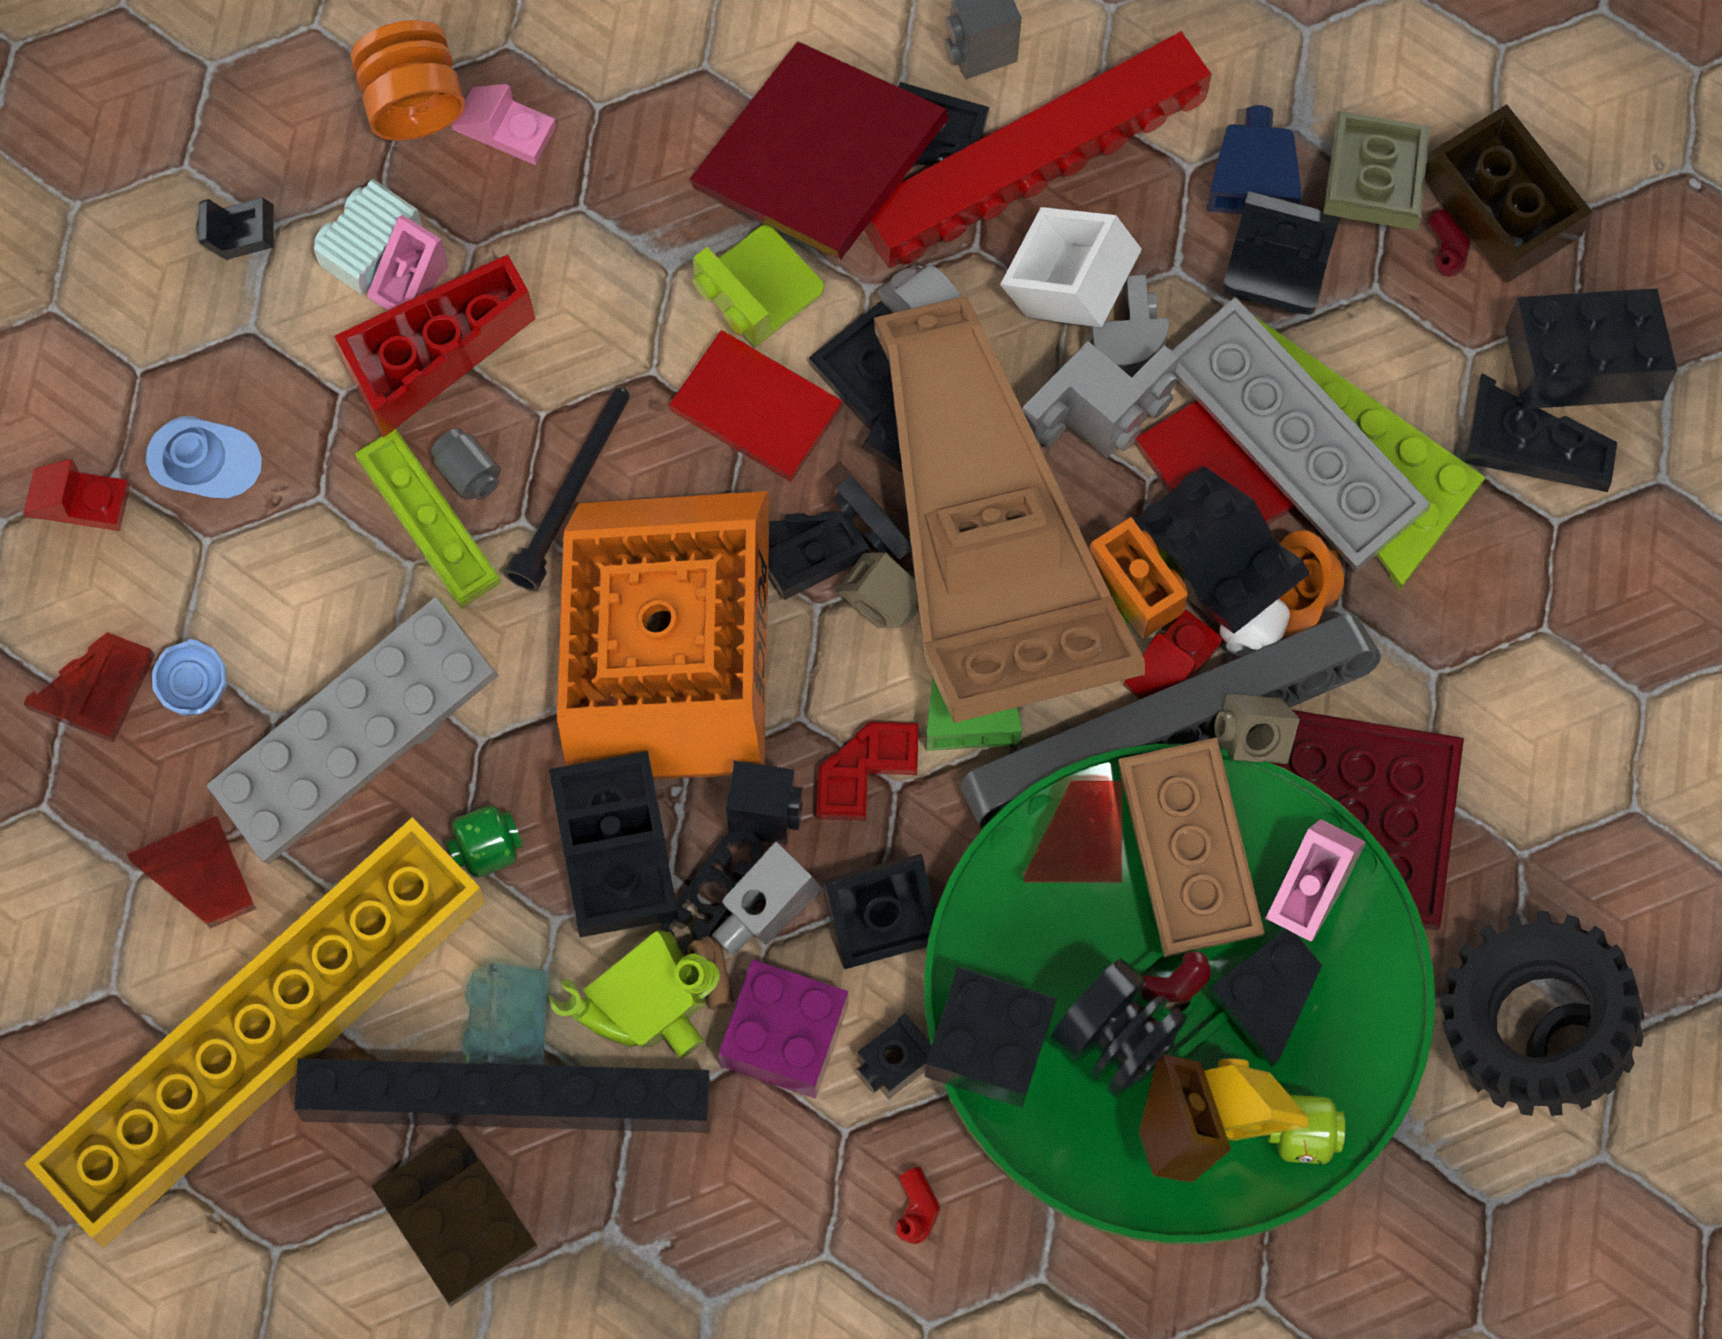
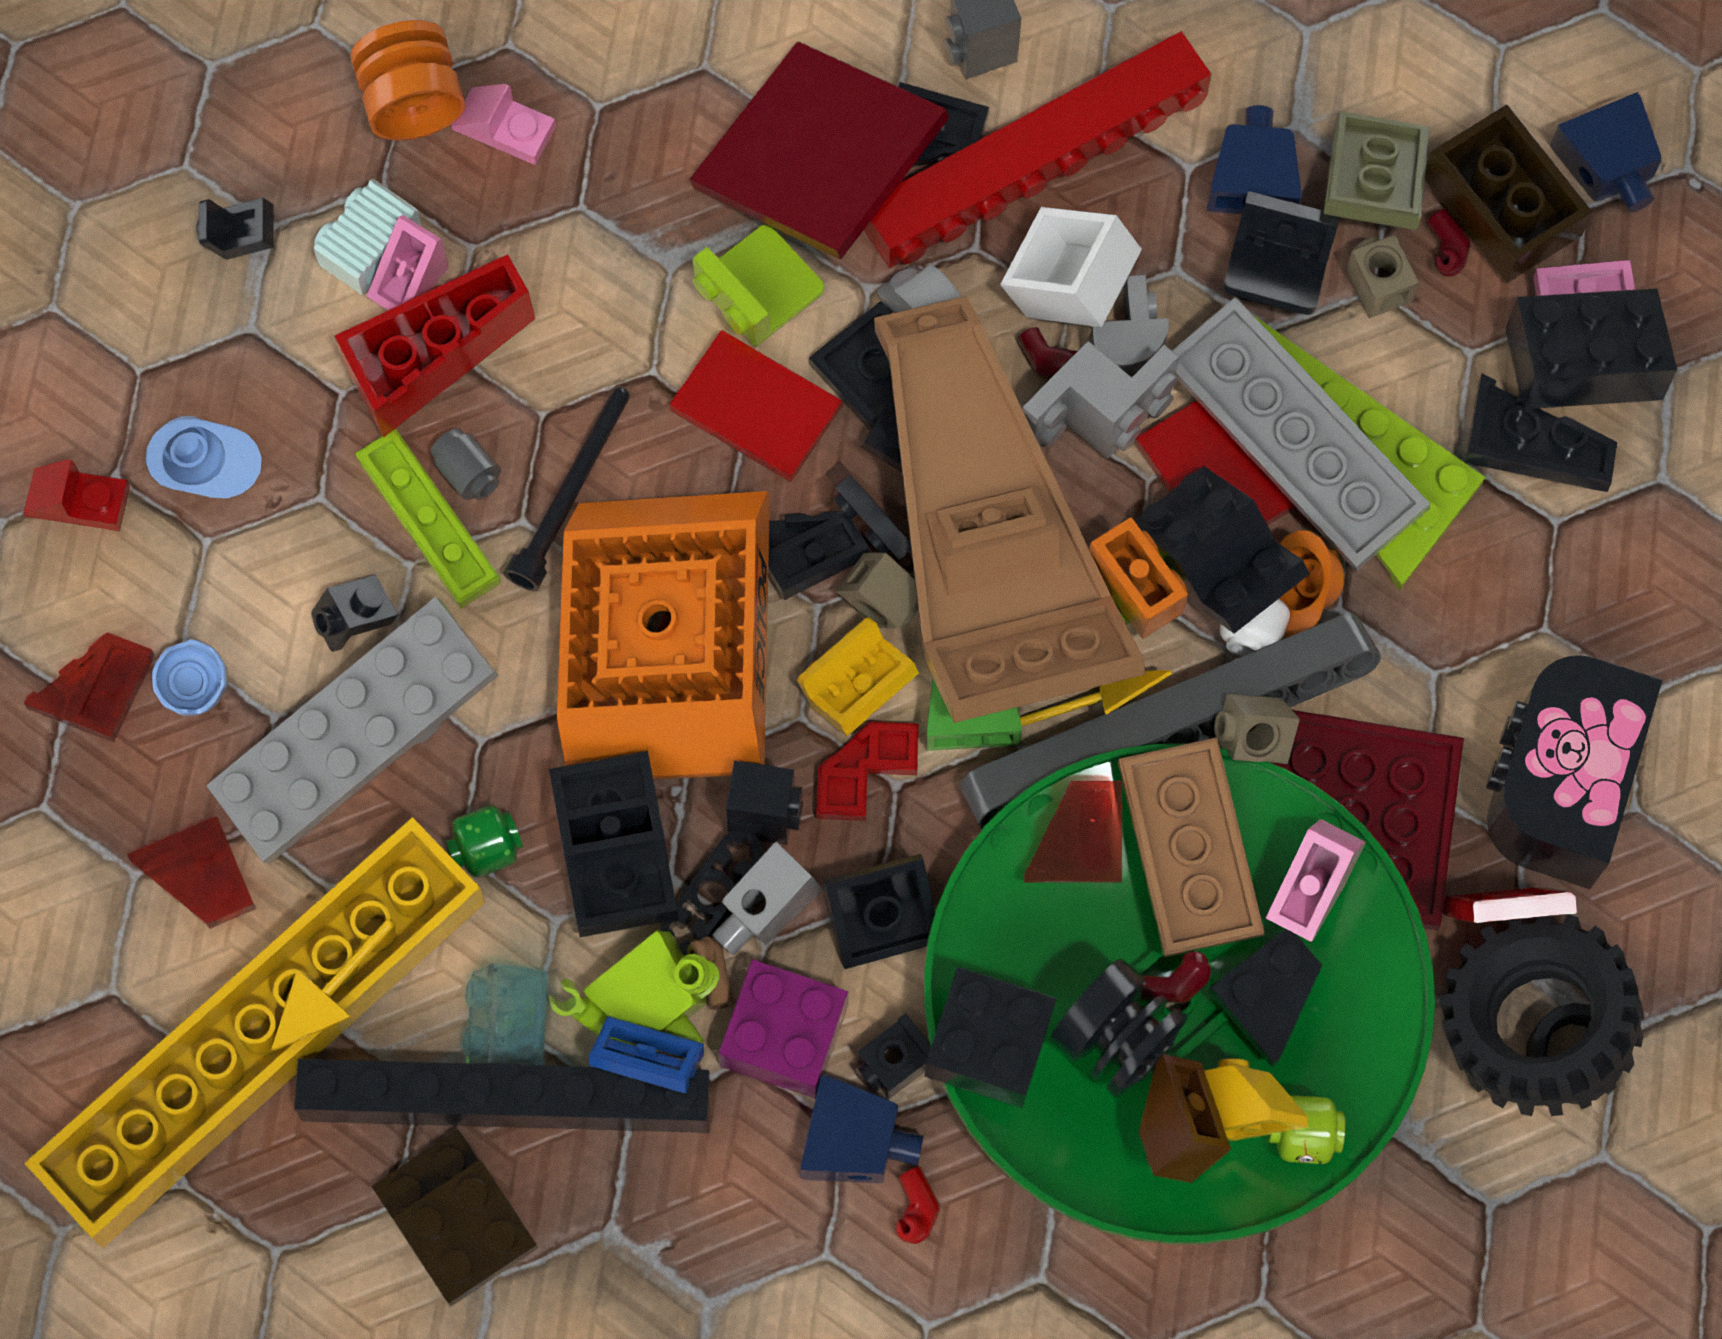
(311, 1008): none -> yellow piece
(352, 610): none -> black bracket
(643, 1061): none -> blue tile
(854, 1136): none -> dark blue torso
(856, 677): none -> yellow bracket
(1044, 359): none -> dark red arm
(1111, 694): none -> yellow piece
(1175, 655): red slope -> none
(1377, 293): none -> dark tan brick
(1509, 904): none -> tile
(1569, 767): none -> black brick
(1584, 278): none -> bright pink plate
(1611, 151): none -> dark blue torso

